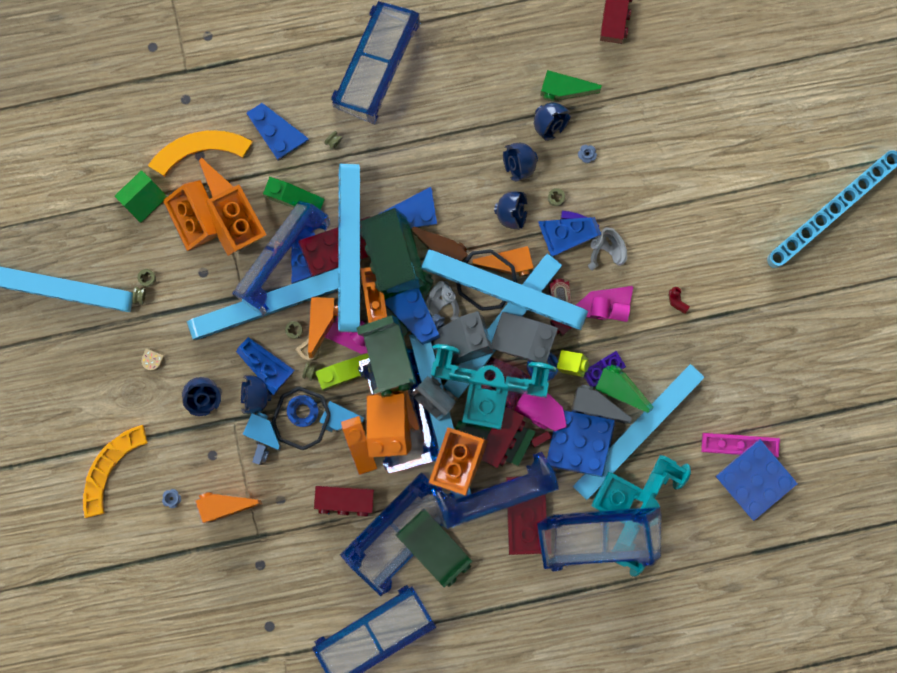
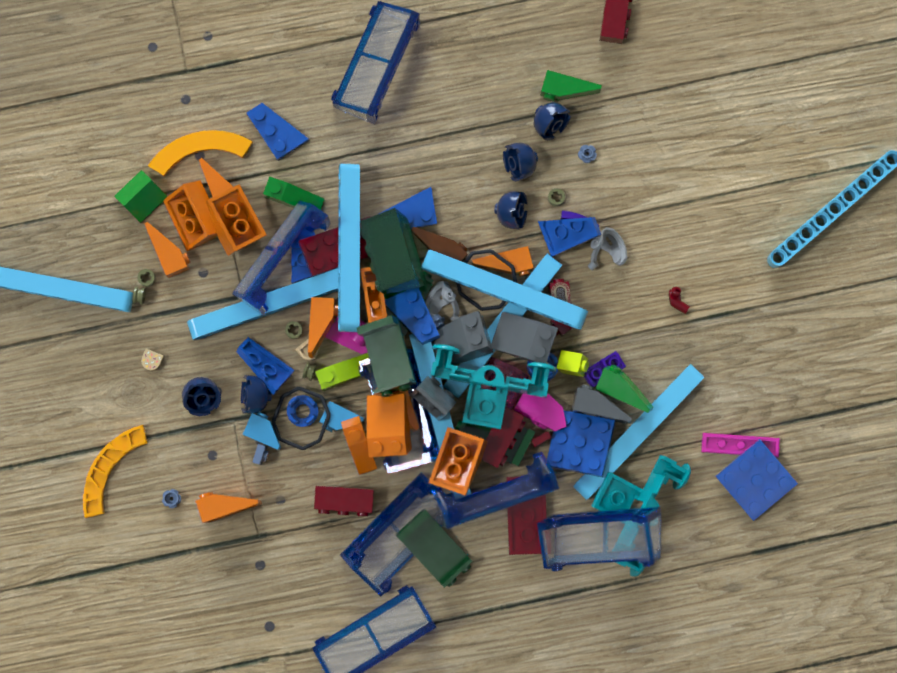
(170, 255): none -> orange slope
(333, 140): olive bush -> none
(608, 303): dark pink panel -> none

